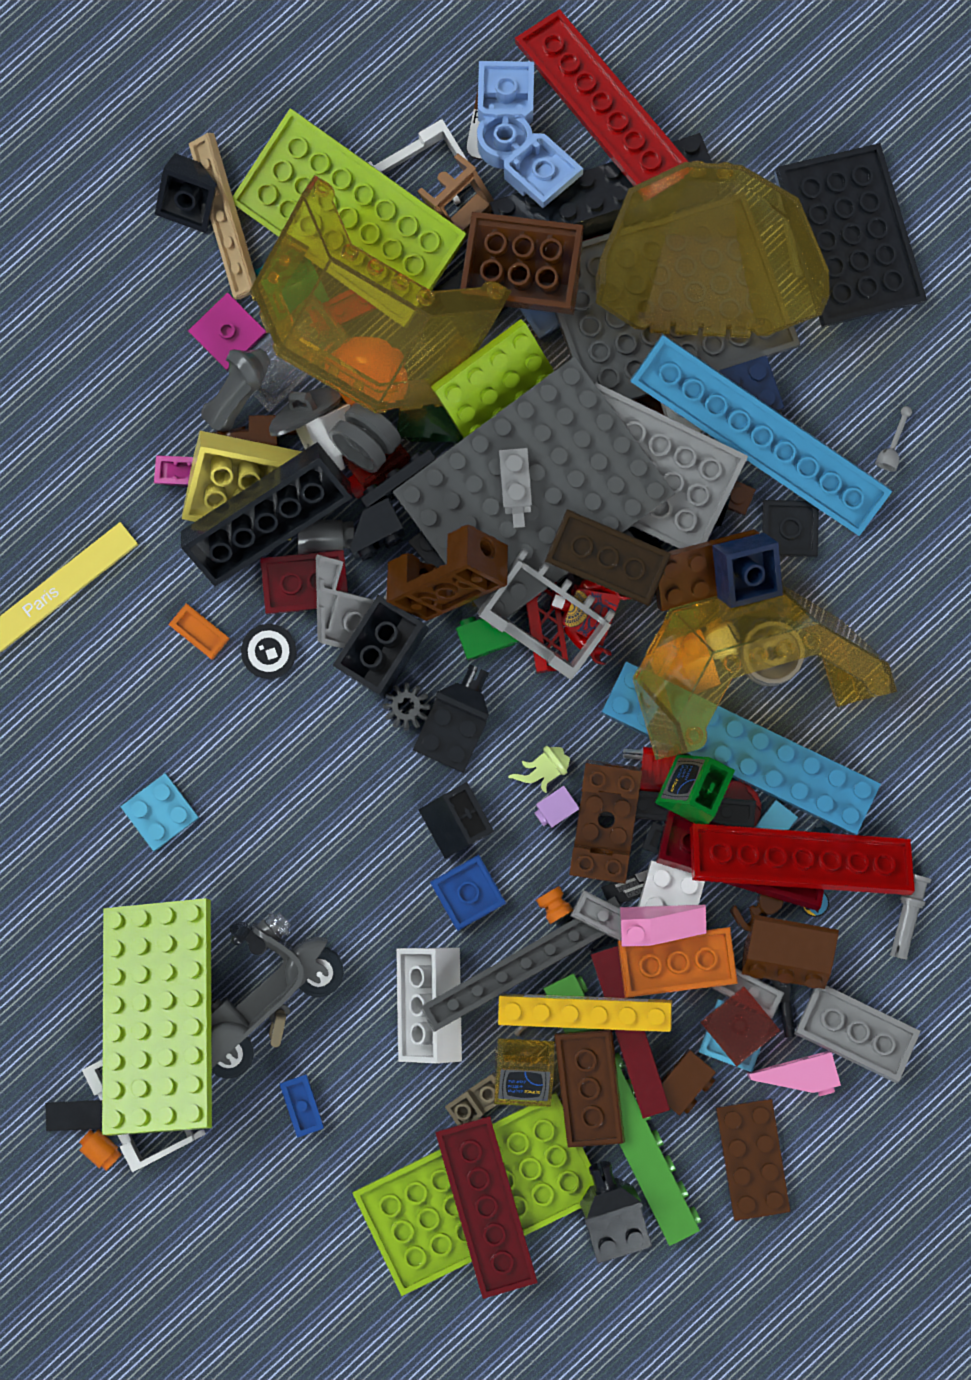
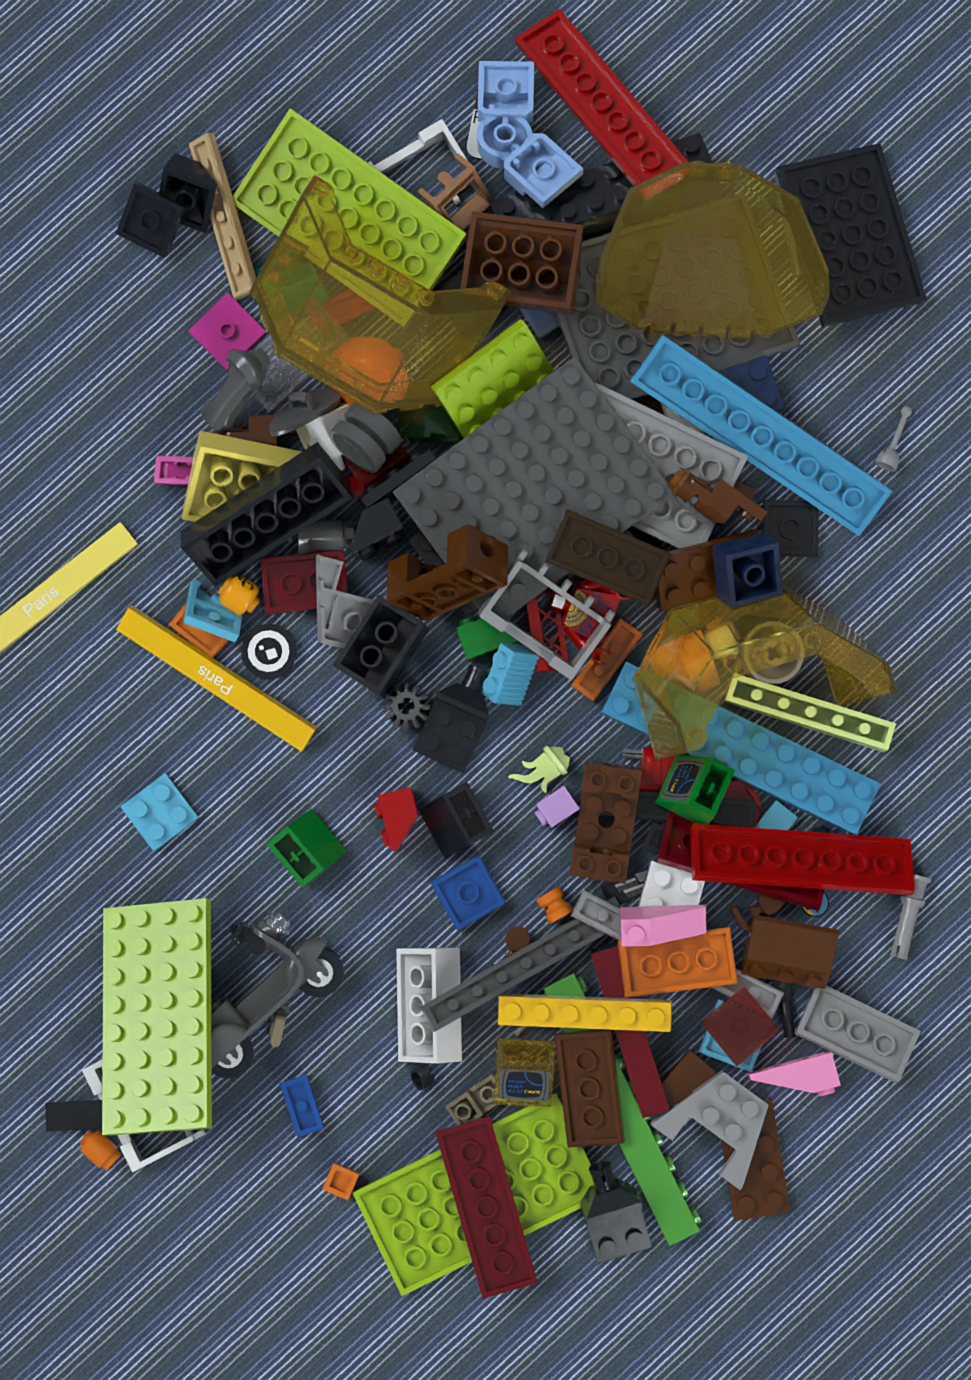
(151, 219): none -> black plate
(210, 615): none -> medium azure wing
(216, 678): none -> yellow tile
(239, 594): none -> light orange head
(306, 848): none -> green slope
(340, 1181): none -> orange plate
(399, 816): none -> red slope
(422, 1078): none -> black hinge
(510, 674): none -> medium azure brick
(516, 484): light grey hinge -> none
(516, 939): none -> reddish brown leg
(596, 676): none -> orange tile
(711, 503): none -> reddish brown plate
(727, 1112): none -> light grey wing
(810, 713): none -> yellowish green brick

